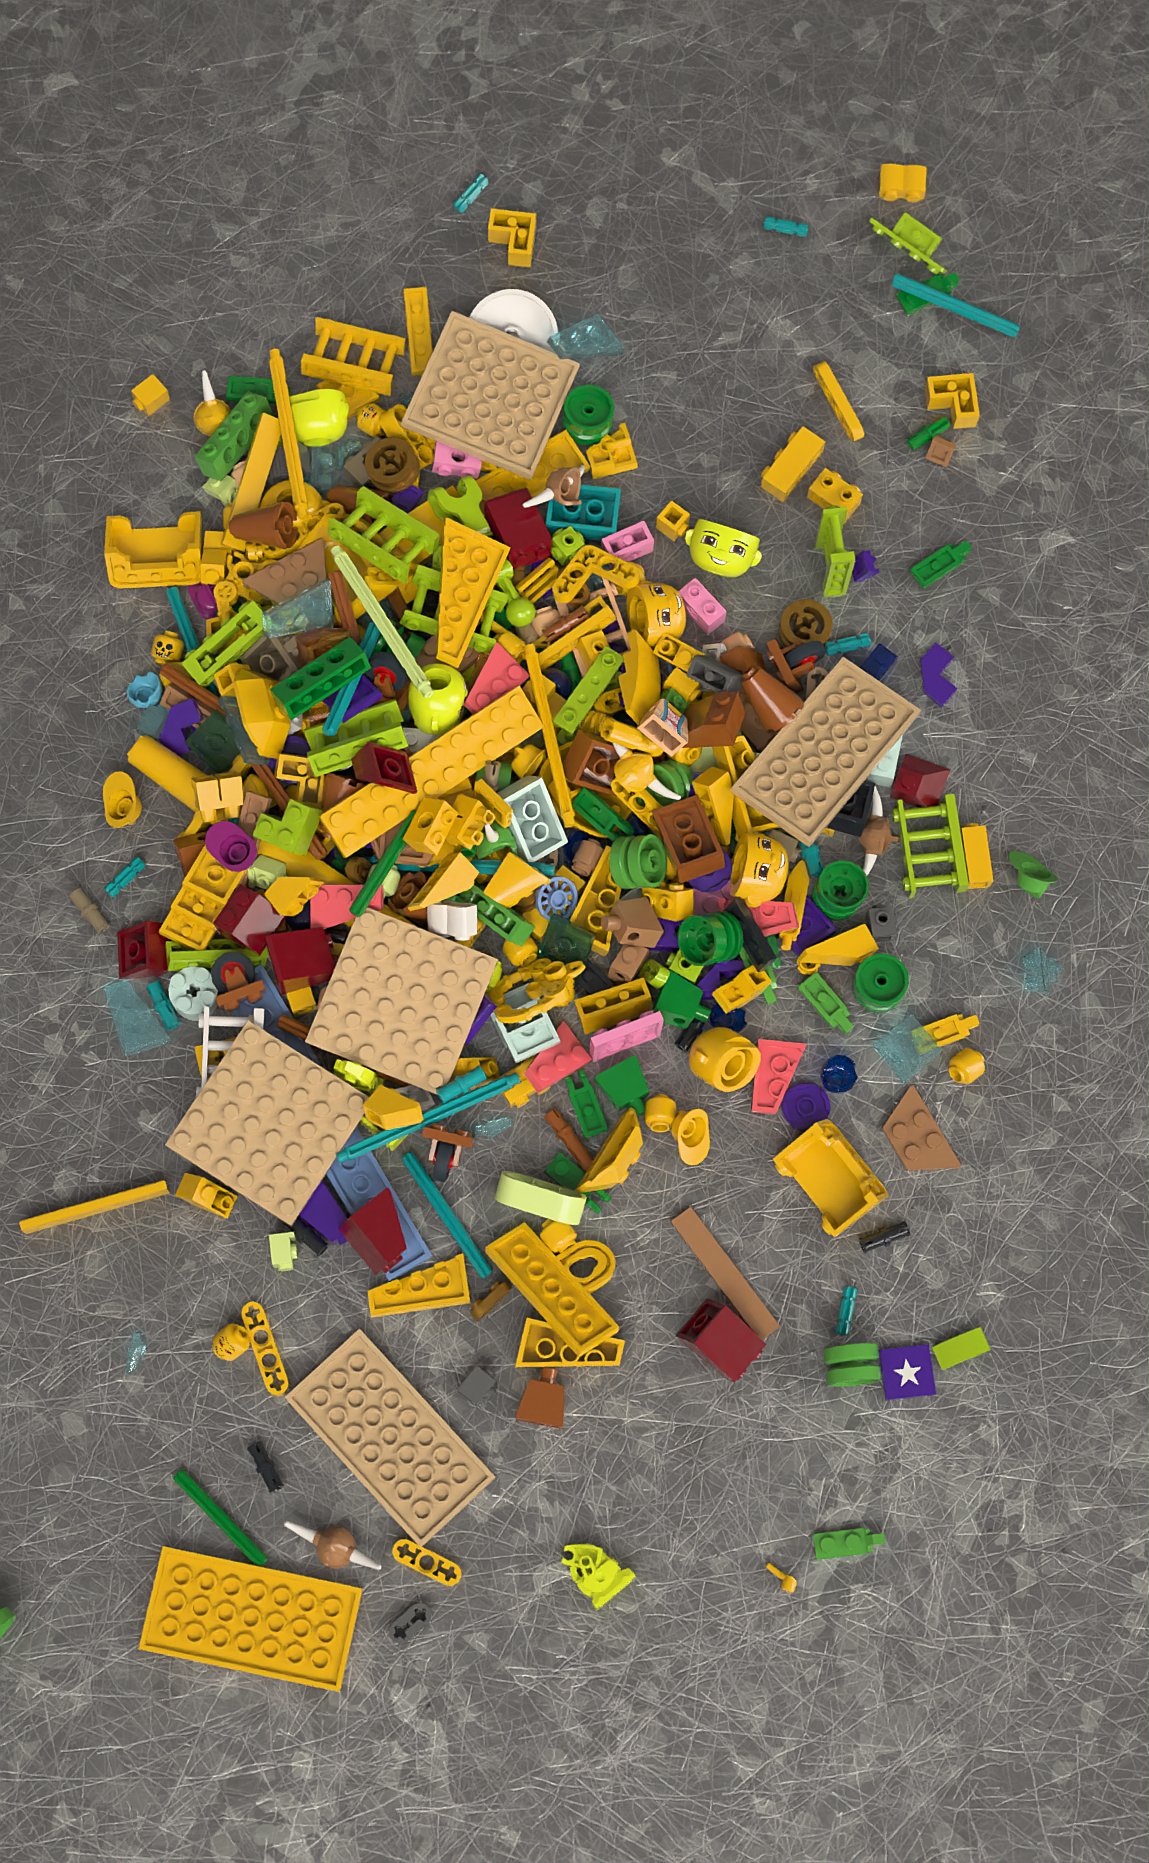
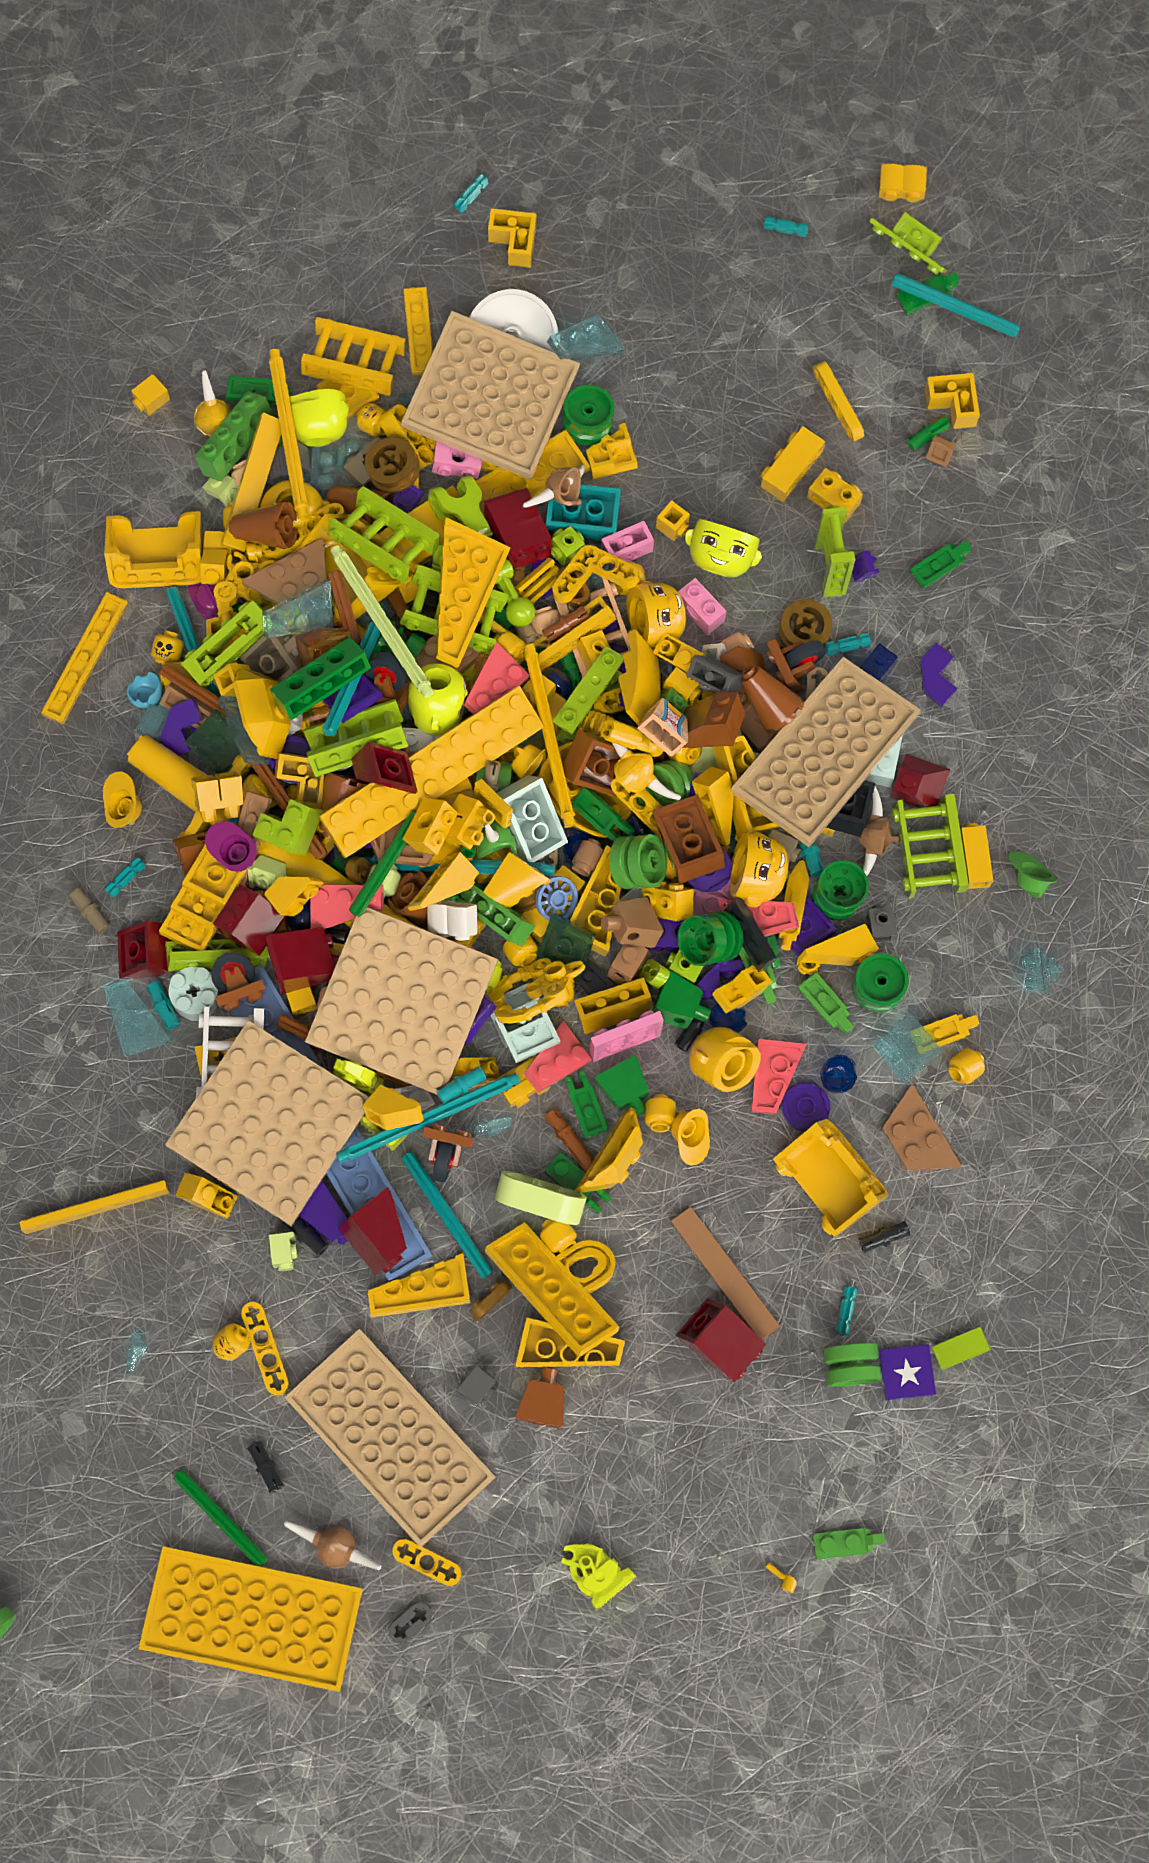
(84, 658): none -> yellow tile

